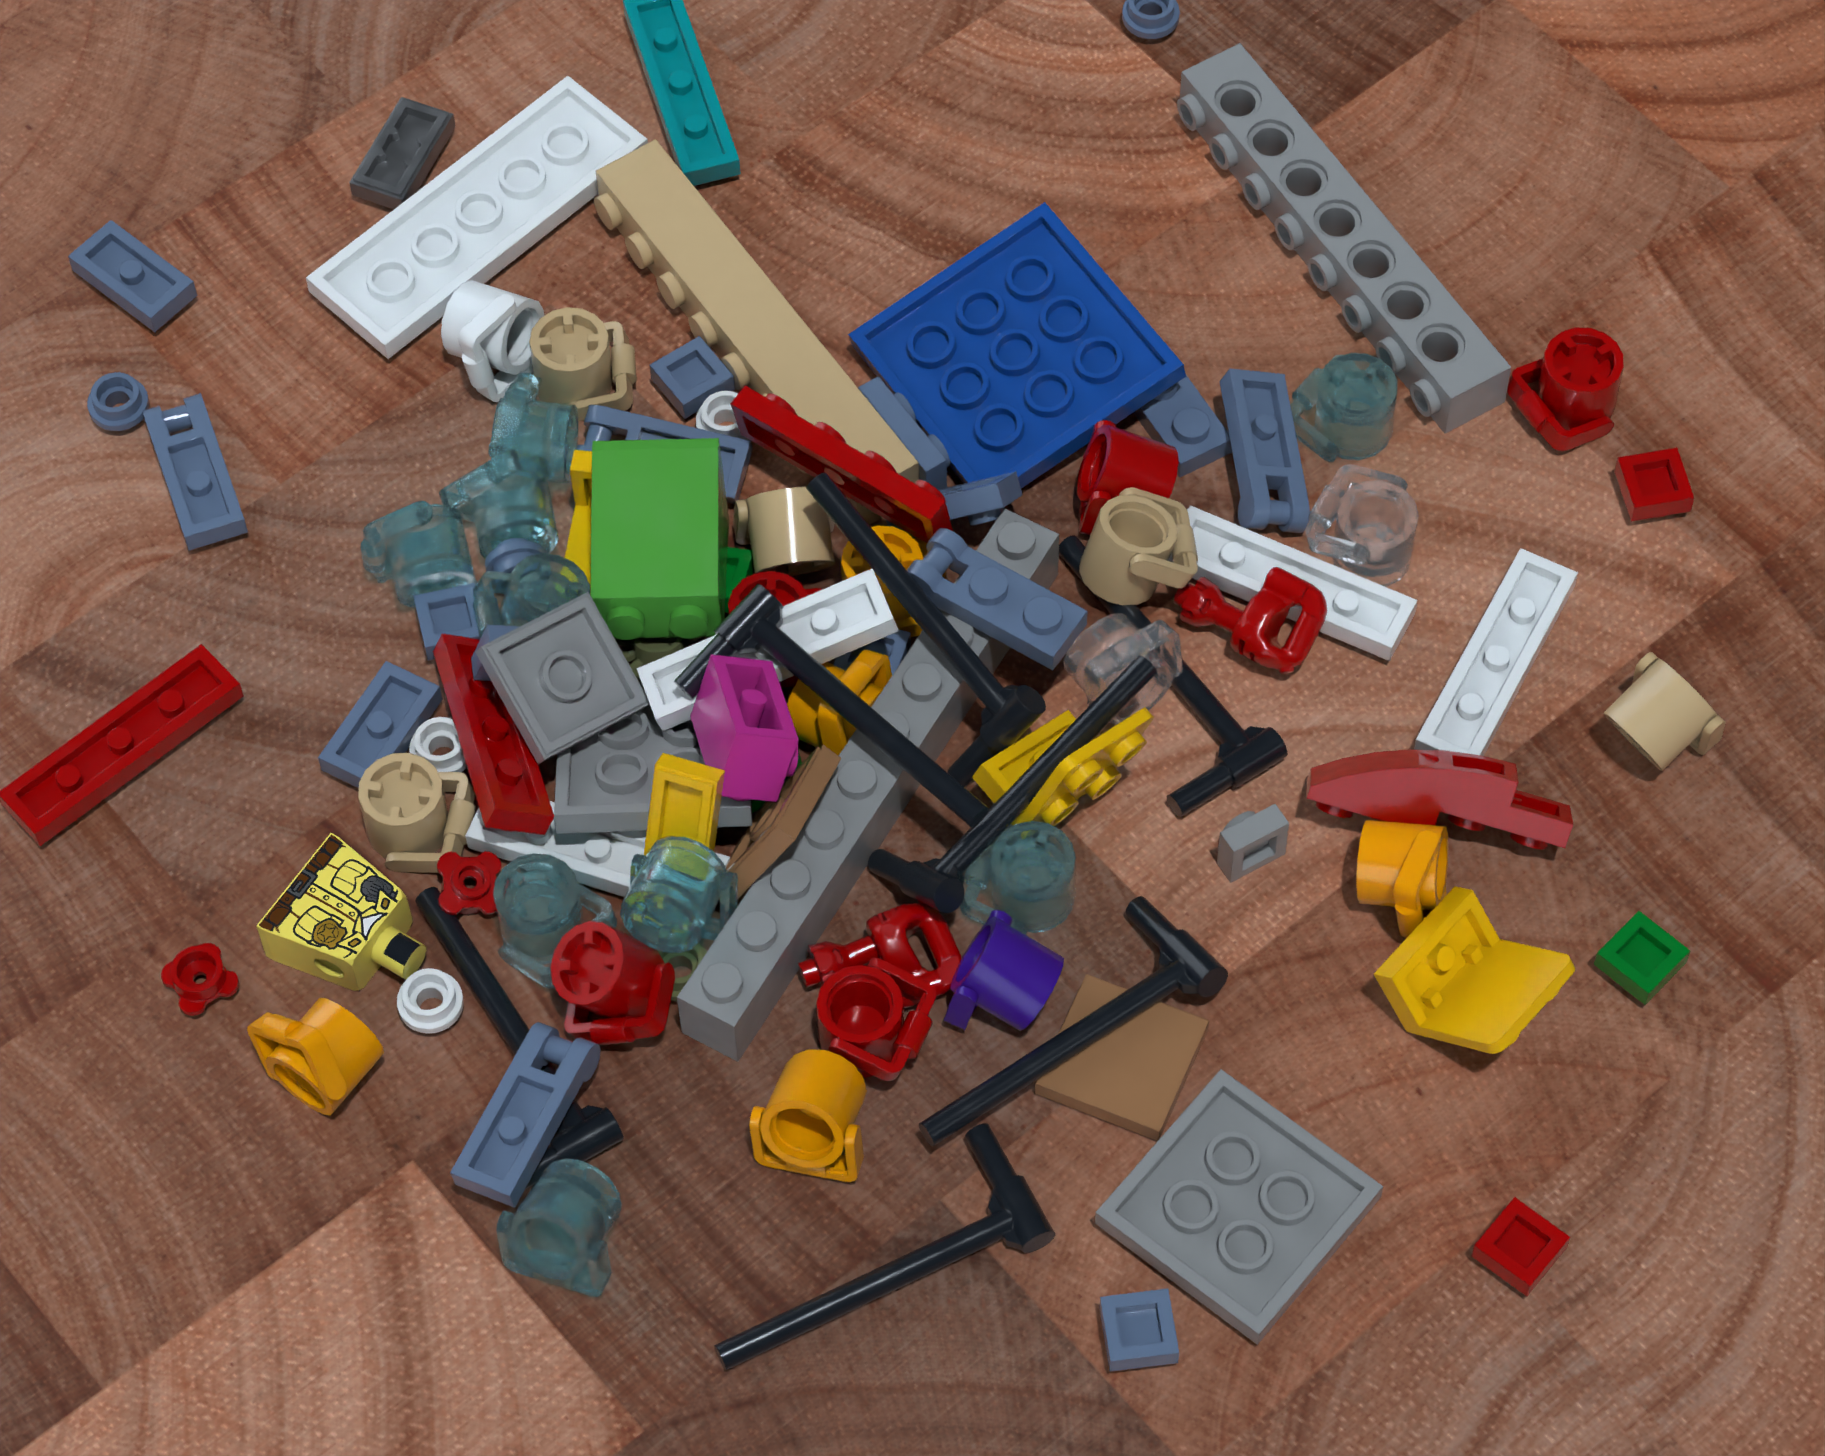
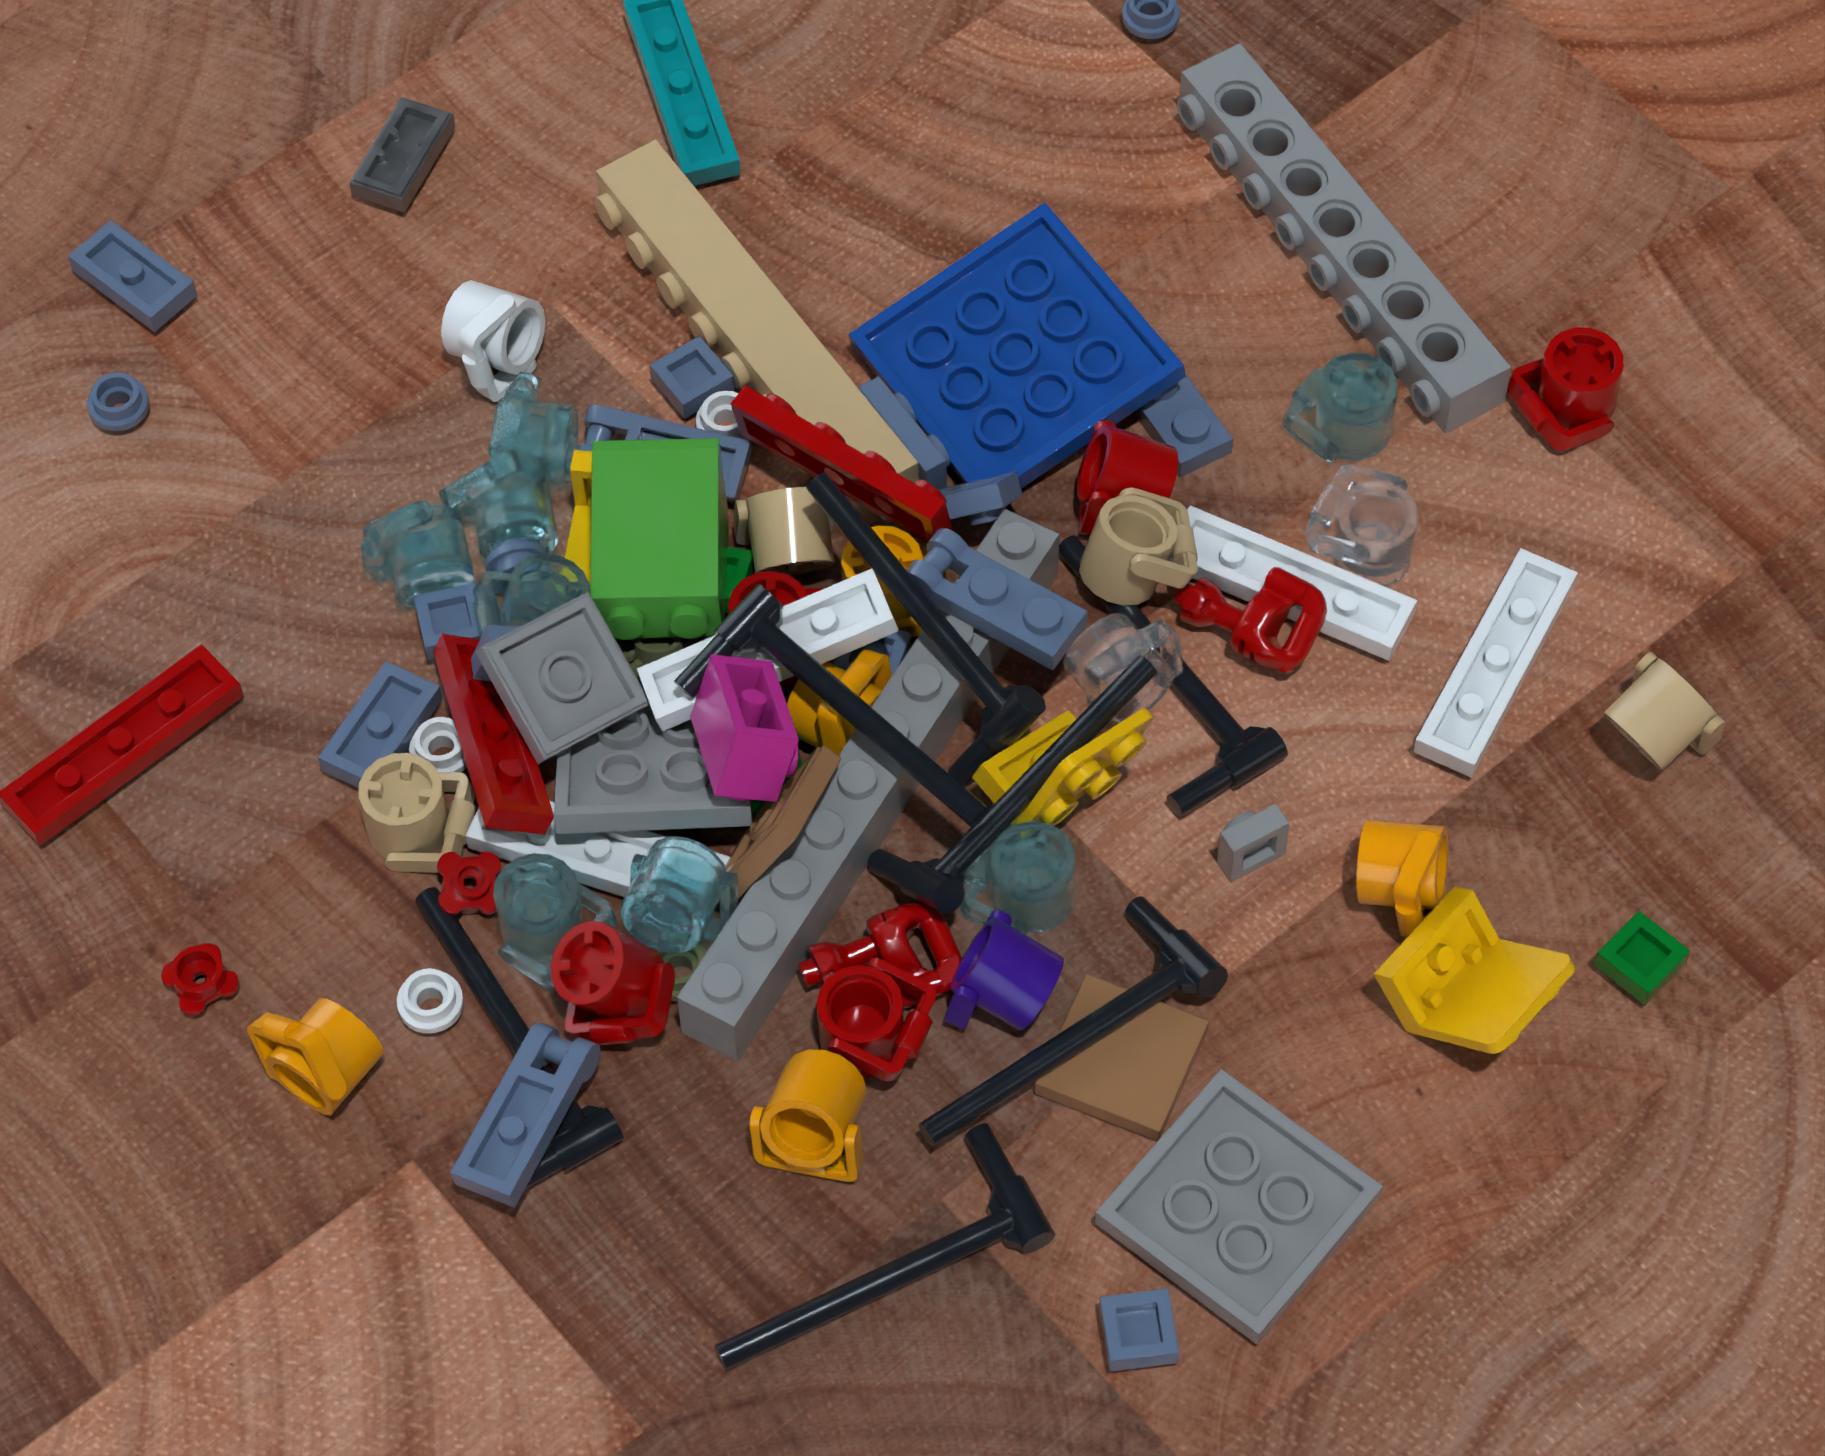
(195, 473): sand blue plate -> none
(341, 921): light yellow torso -> none
(474, 217): white plate -> none
(563, 1228): clear light blue piece -> none
(575, 360): tan piece -> none
(684, 801): yellow tile -> none
(1265, 450): sand blue plate -> none
(1421, 783): red slope -> none
(1520, 1246): red plate -> none
(1654, 484): red plate -> none

